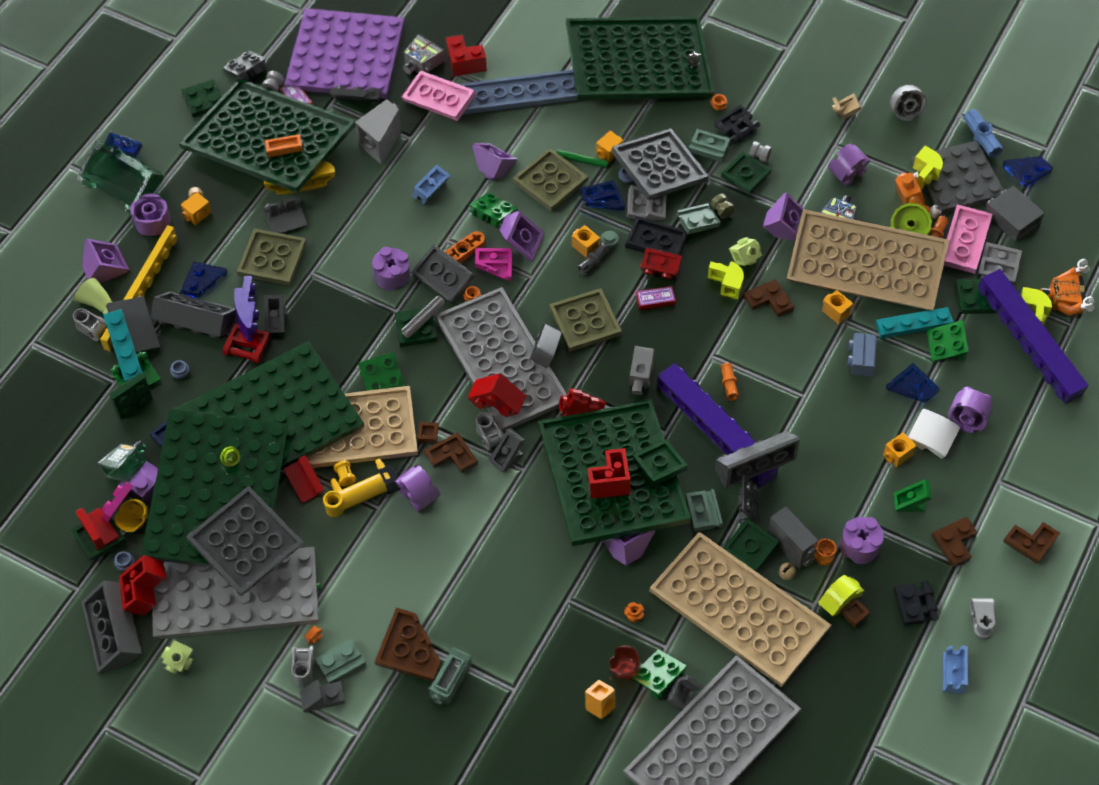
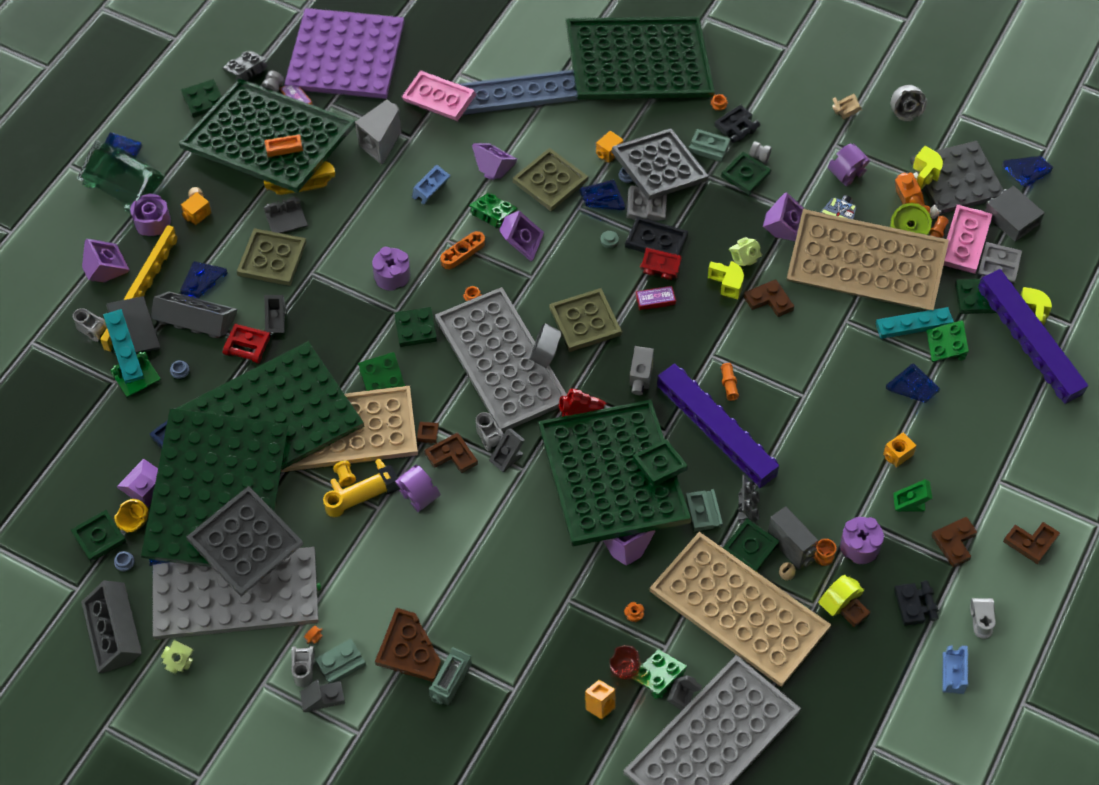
(93, 294): yellowish green hat -> none
(98, 530): red panel -> none
(121, 495): dark pink wing -> none
(123, 461): clear green torso -> none
(130, 396): dark green plate -> none
(138, 584): red brick -> none
(233, 460): lime plate -> none
(246, 308): slope -> none
(304, 479): red panel -> none
(356, 93): dark grey hinge -> none
(422, 55): light grey torso -> none
(423, 316): light grey axle -> none
(443, 274): dark grey tile -> none
(465, 59): red brick -> none
(495, 261): dark pink wing -> none
(497, 392): red brick -> none
(584, 159): green bar -> none
(585, 240): light orange brick -> none
(593, 258): dark grey pin -> none
(612, 478): red brick -> none
(693, 59): clear smoke plate -> none
(698, 218): sand green plate -> none
(722, 205): olive wheel -> none
(757, 458): dark grey slope -> none
(837, 306): light orange brick -> none
(863, 354): sand blue brick -> none
(934, 433): white slope -> none
(971, 410): medium lavender brick -> none
(983, 133): medium blue piece -> none
(1068, 291): orange torso -> none

